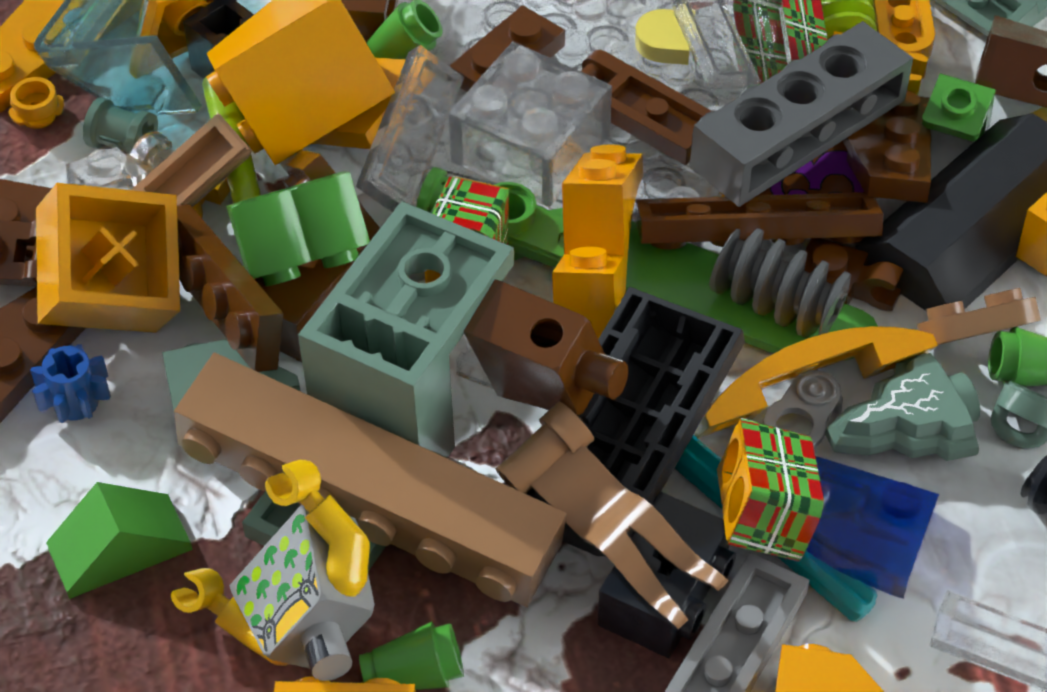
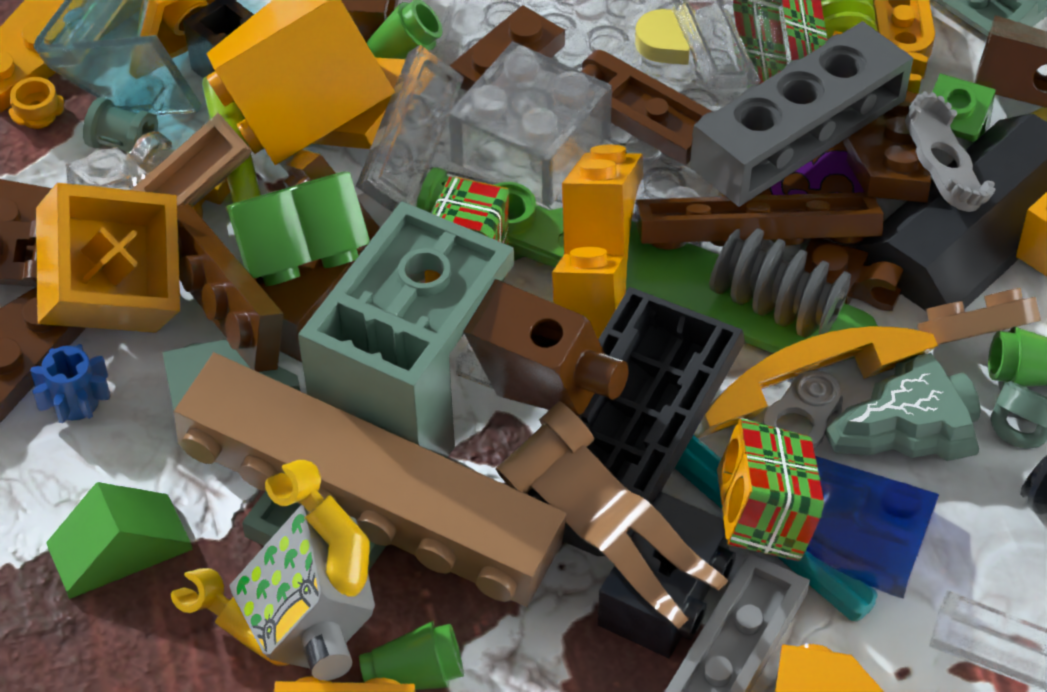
(930, 128): none -> light grey piece

